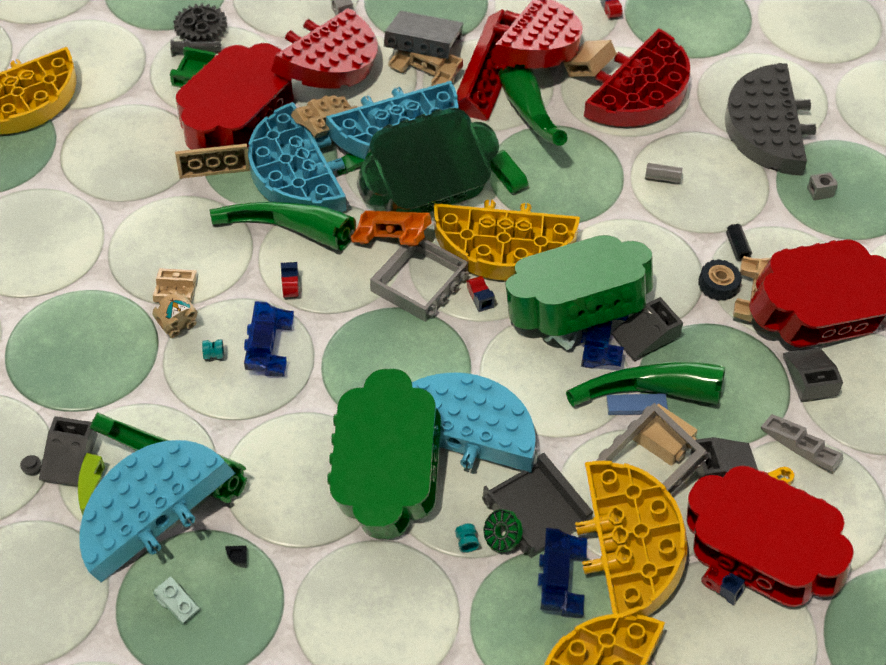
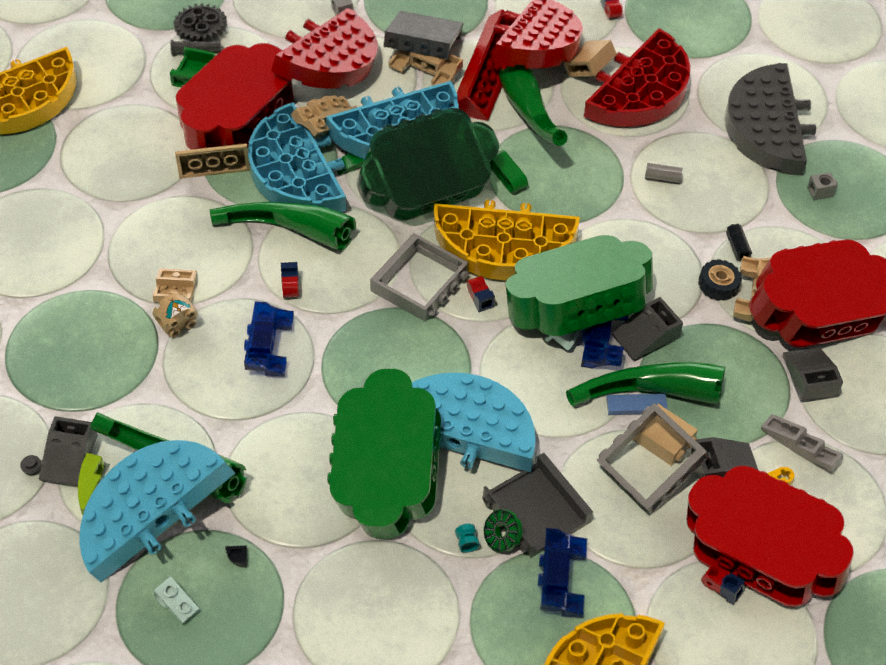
(213, 349): teal wheel -> none
(403, 225): orange bracket -> none
(638, 536): yellow brick -> none

